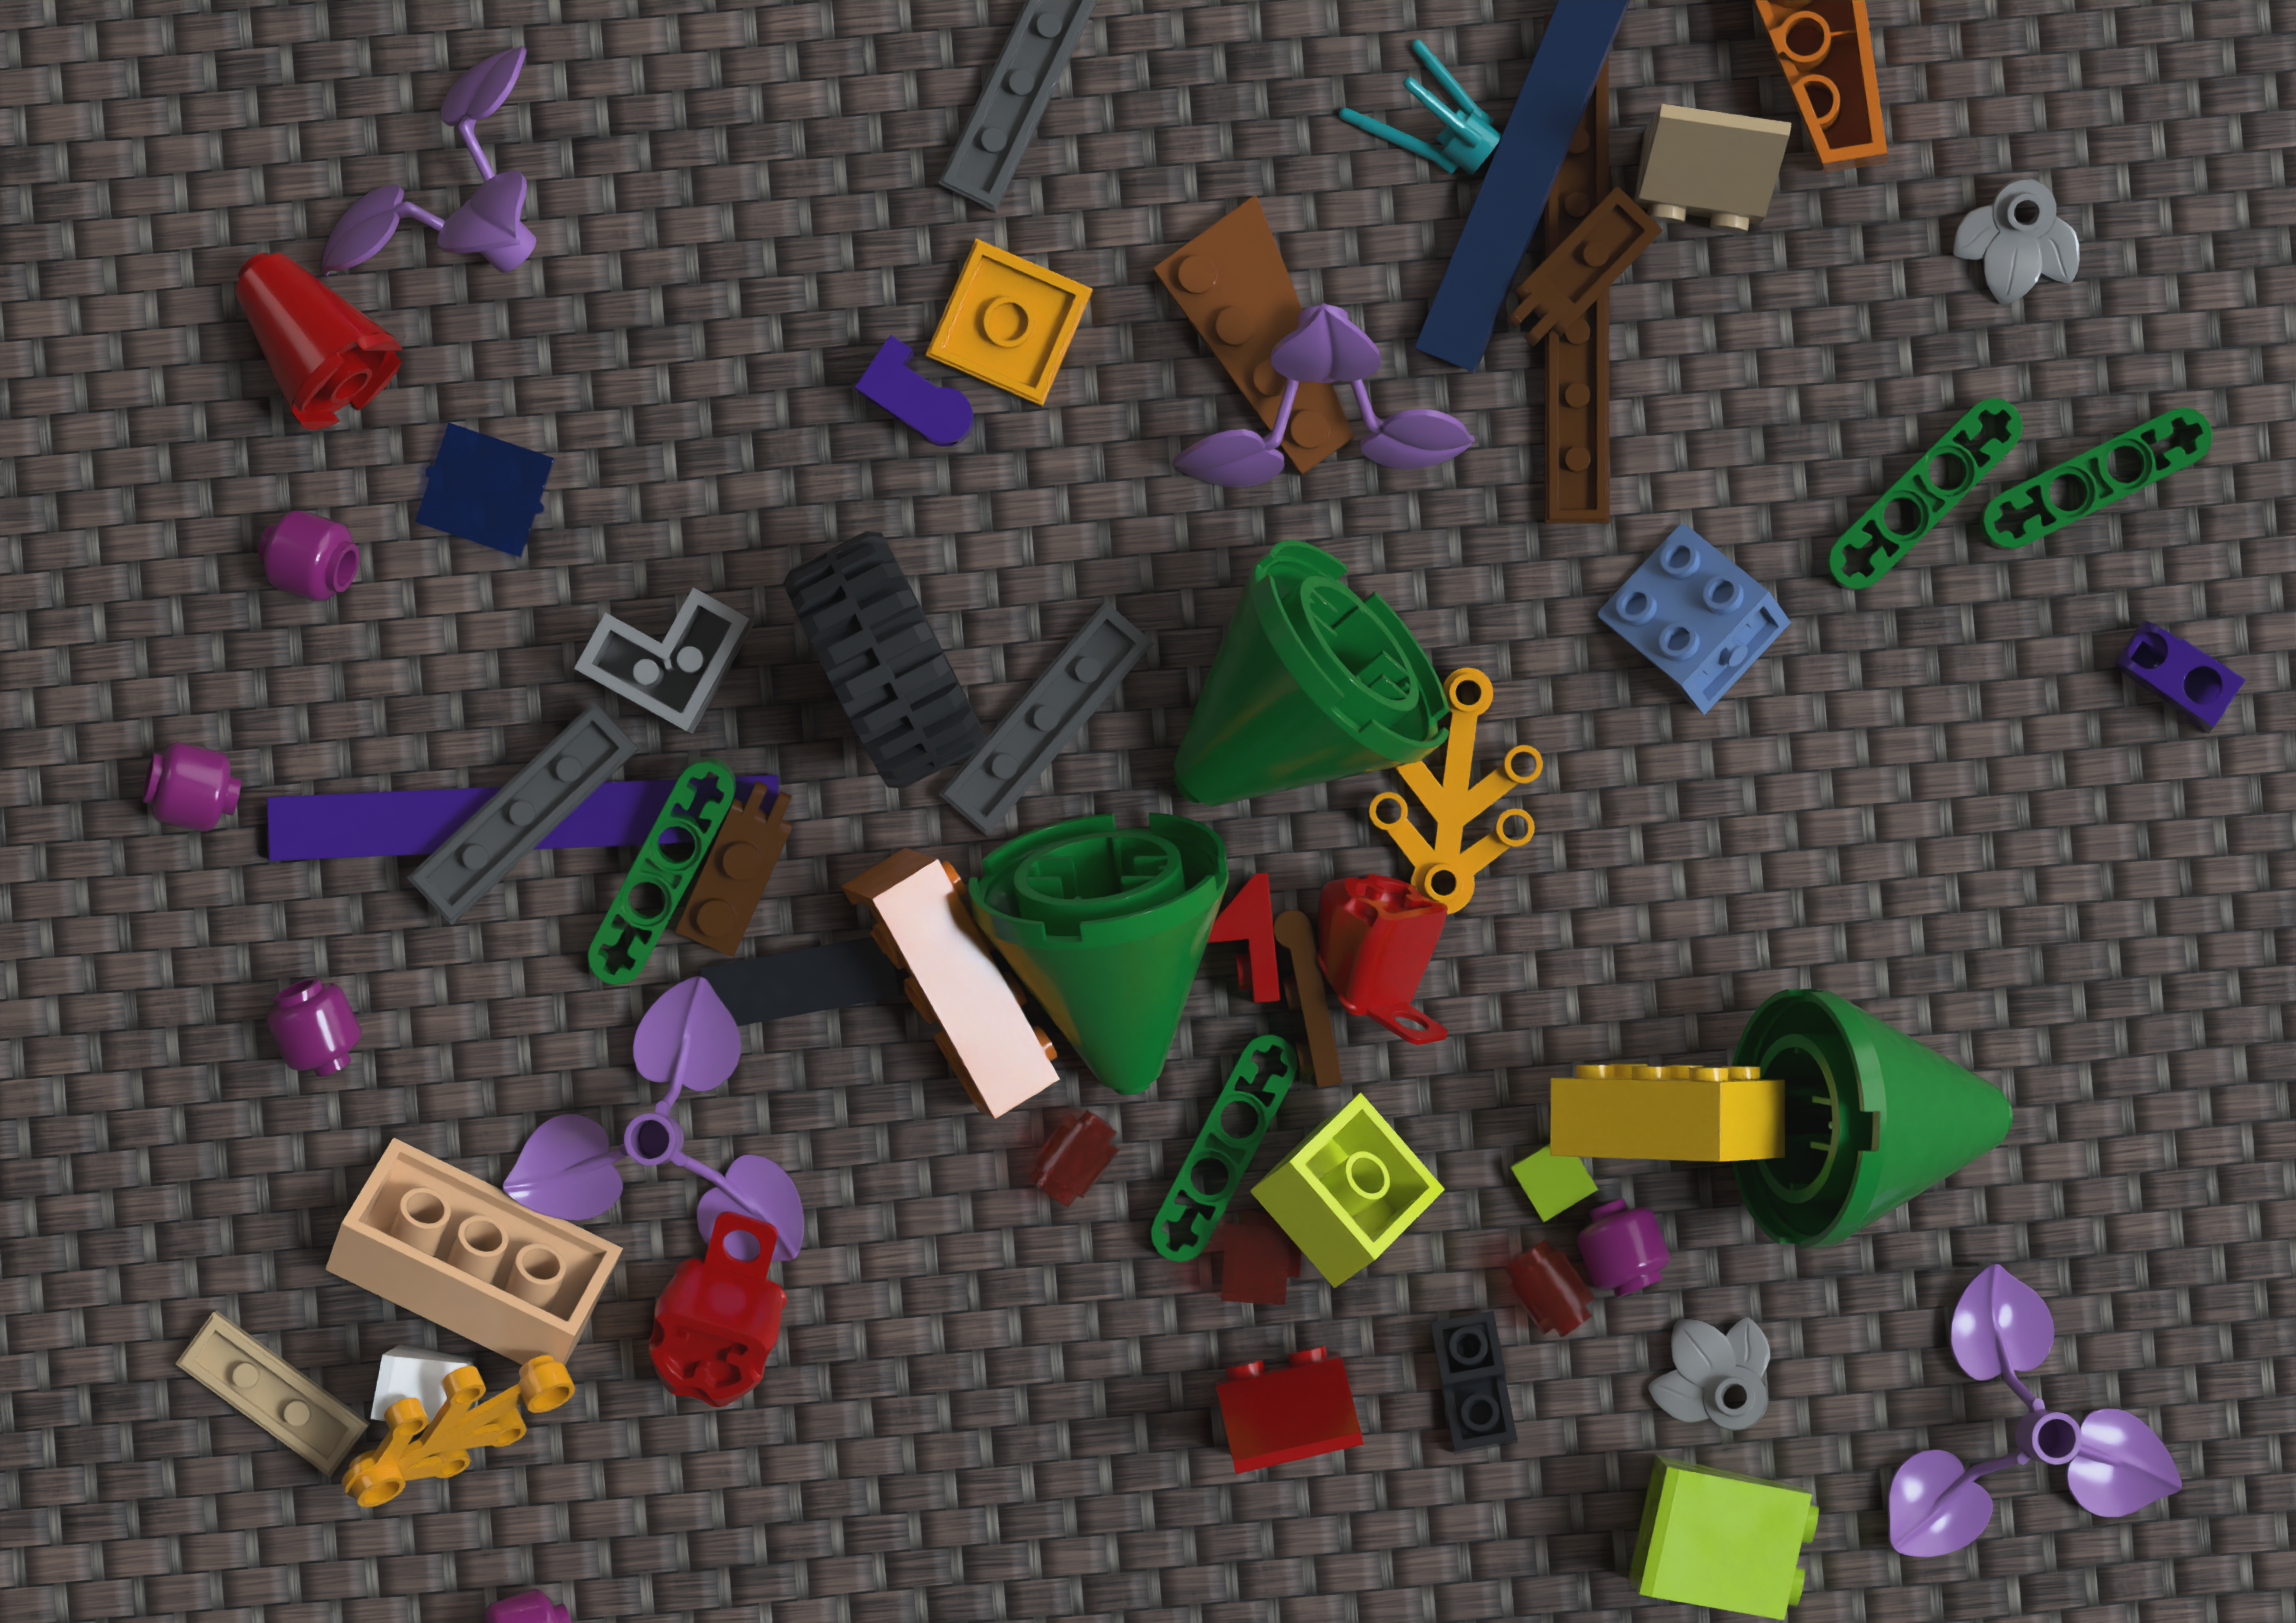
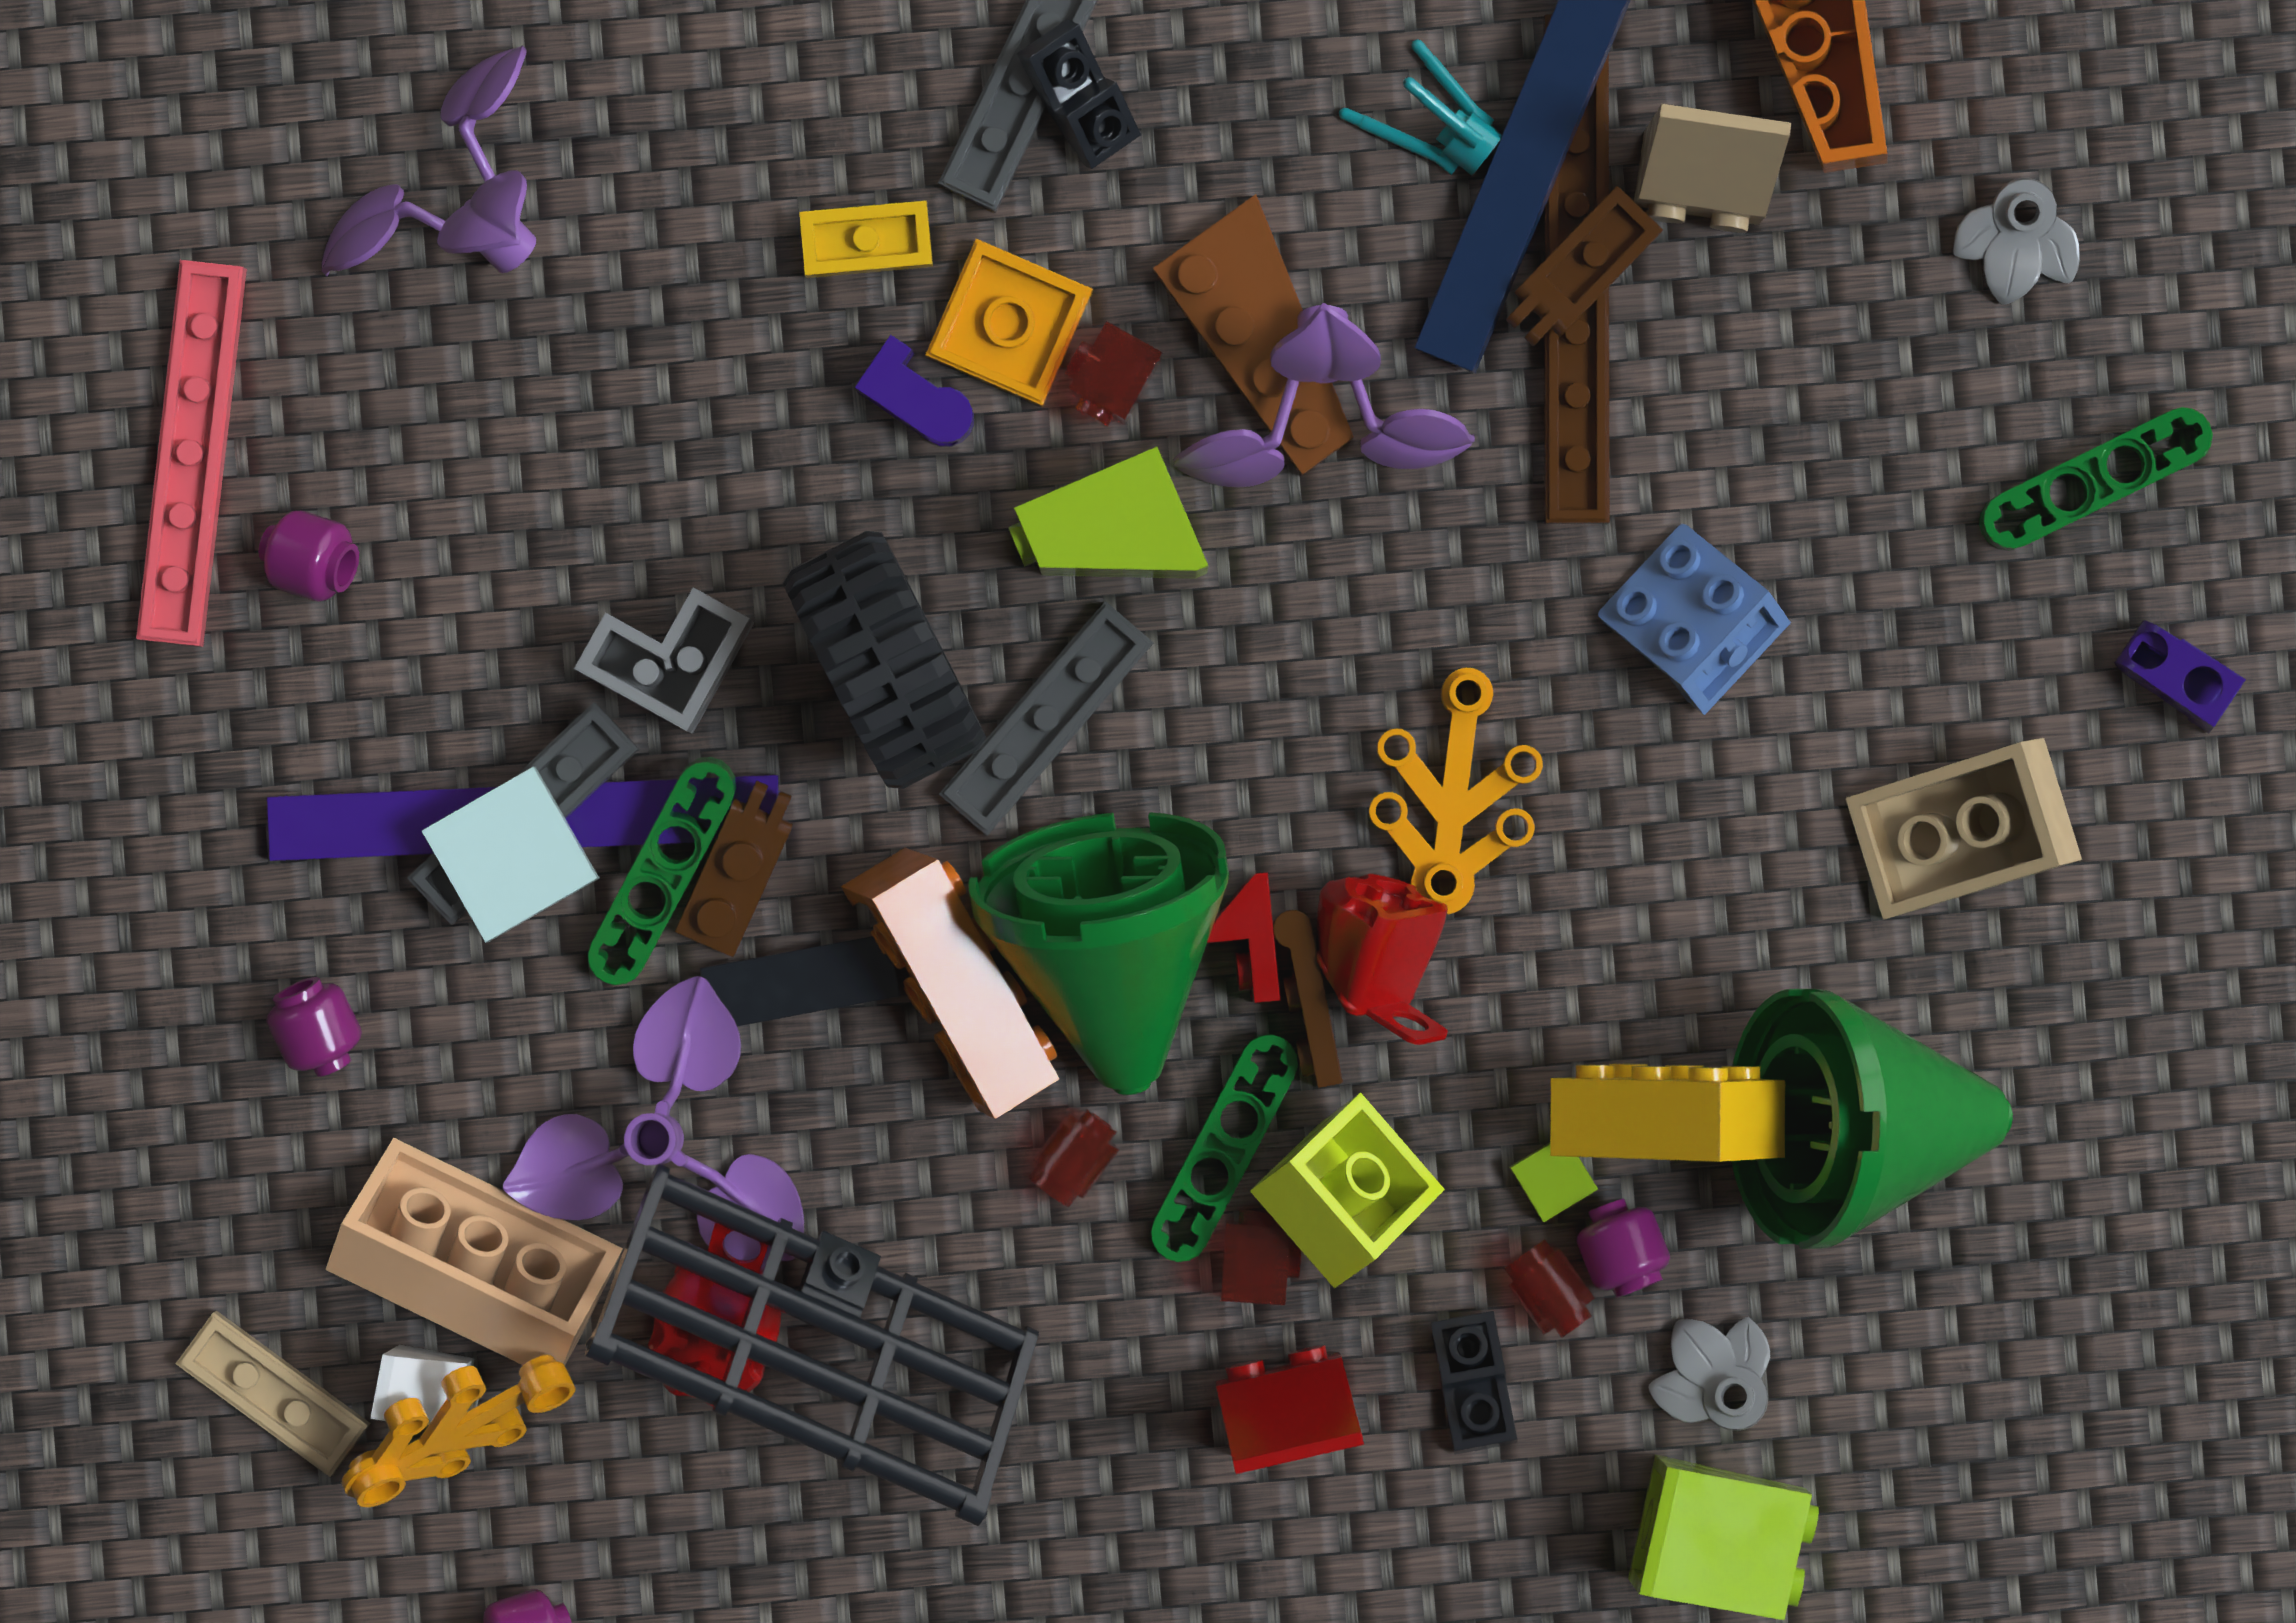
(190, 787): magenta head -> none
(191, 453): none -> coral tile
(314, 340): red cone -> none
(485, 490): clear blue piece -> none
(510, 854): none -> light aqua tile
(832, 1300): none -> black door
(866, 239): none -> yellow plate
(1077, 94): none -> black slope
(1111, 374): none -> clear red brick
(1111, 526): none -> lime slope
(1307, 687): green cone -> none
(1927, 498): green beam -> none
(1963, 828): none -> tan slope
(2110, 1456): medium lavender plant -> none

